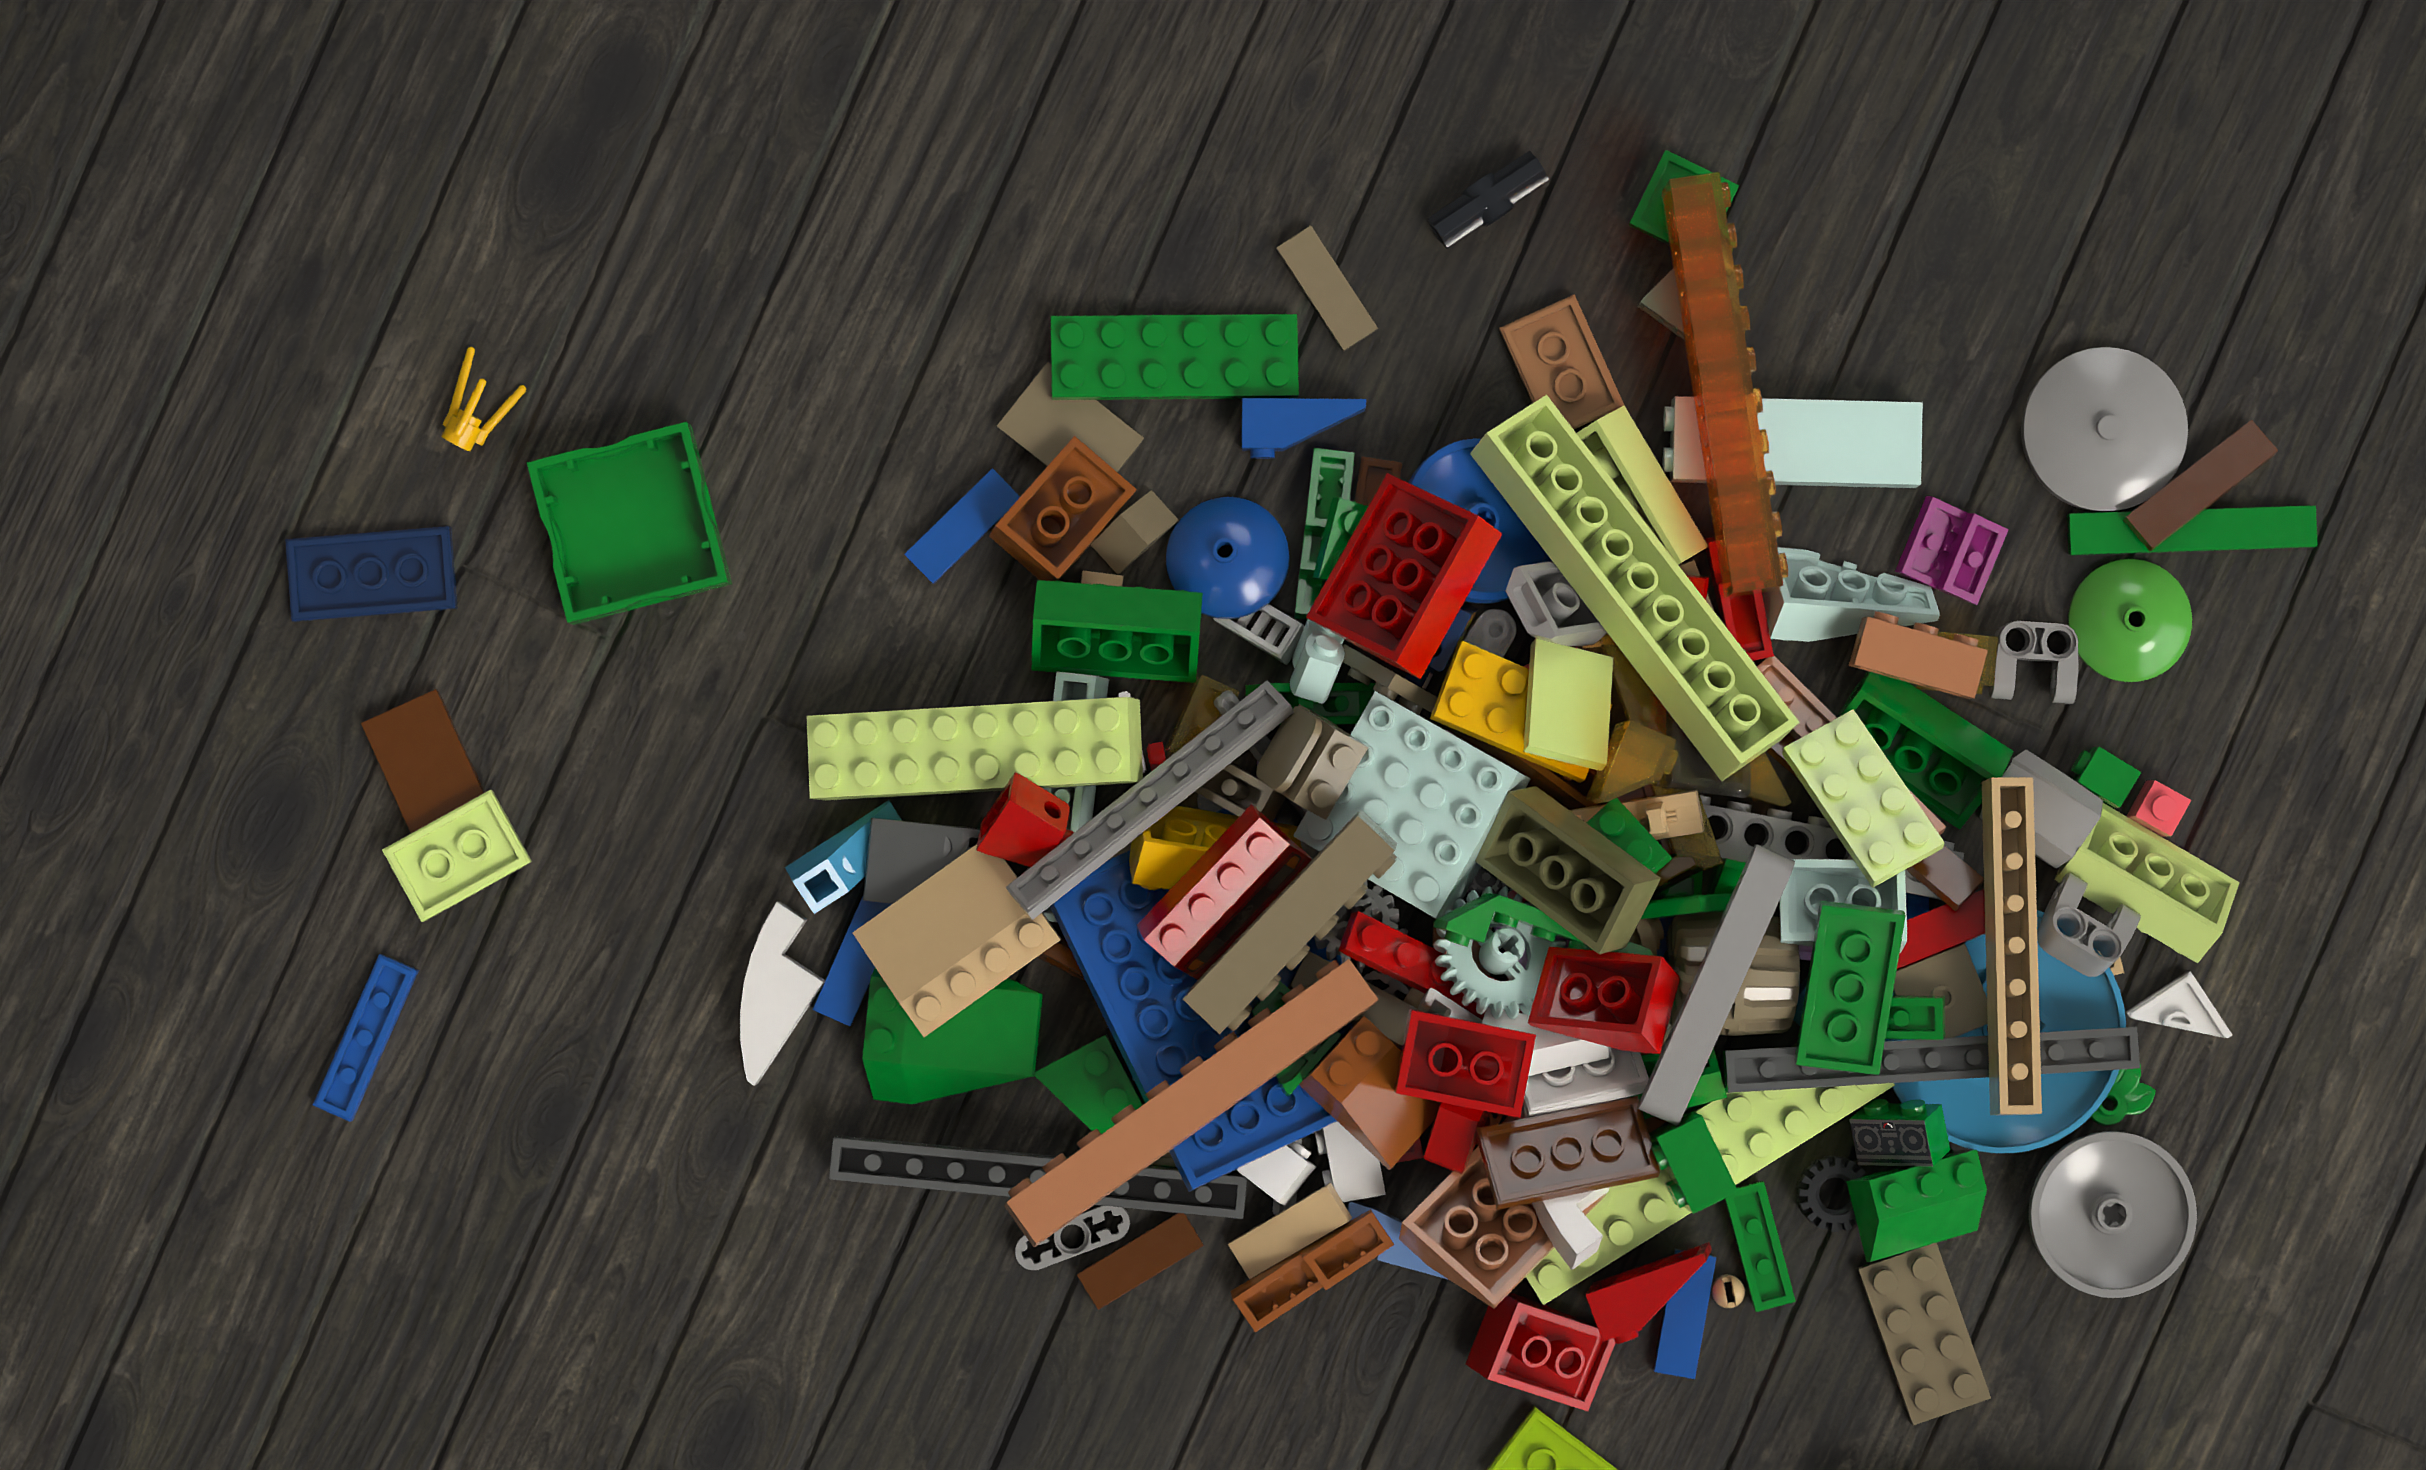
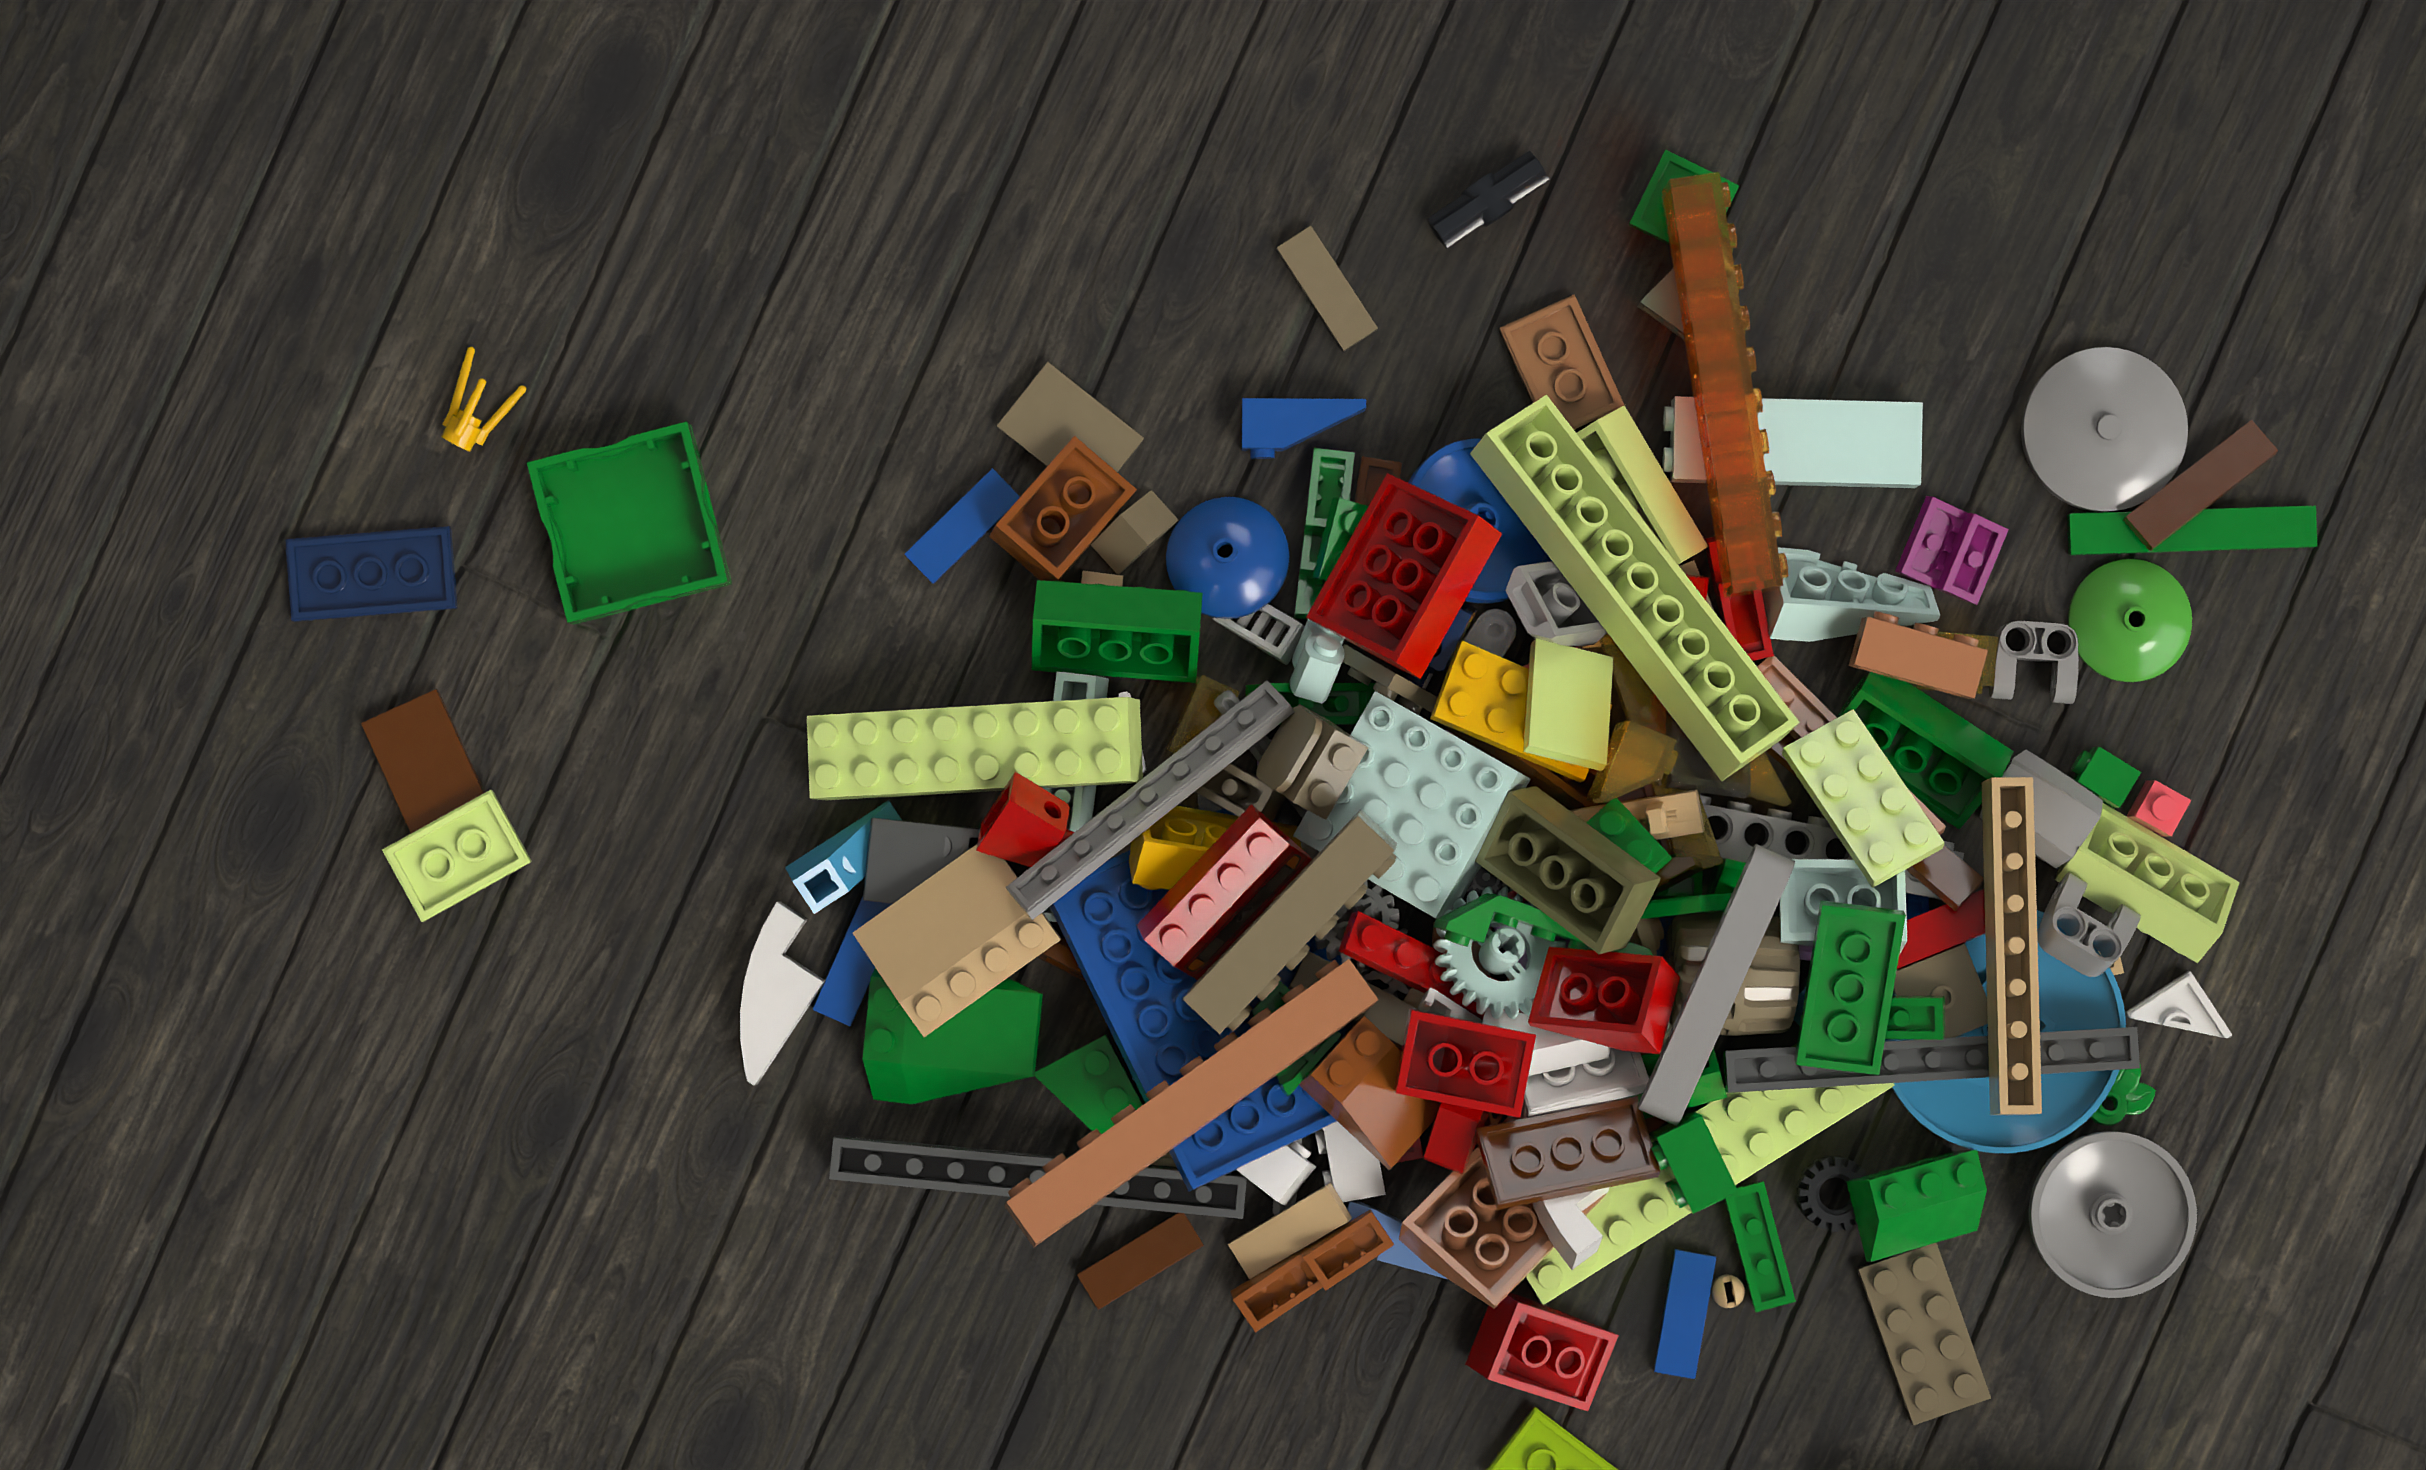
(365, 1037): blue tile -> none
(1104, 1234): light grey beam -> none
(1156, 754): red tile -> none
(1174, 357): green plate -> none
(1631, 1298): red slope -> none
(1899, 1133): brick -> none

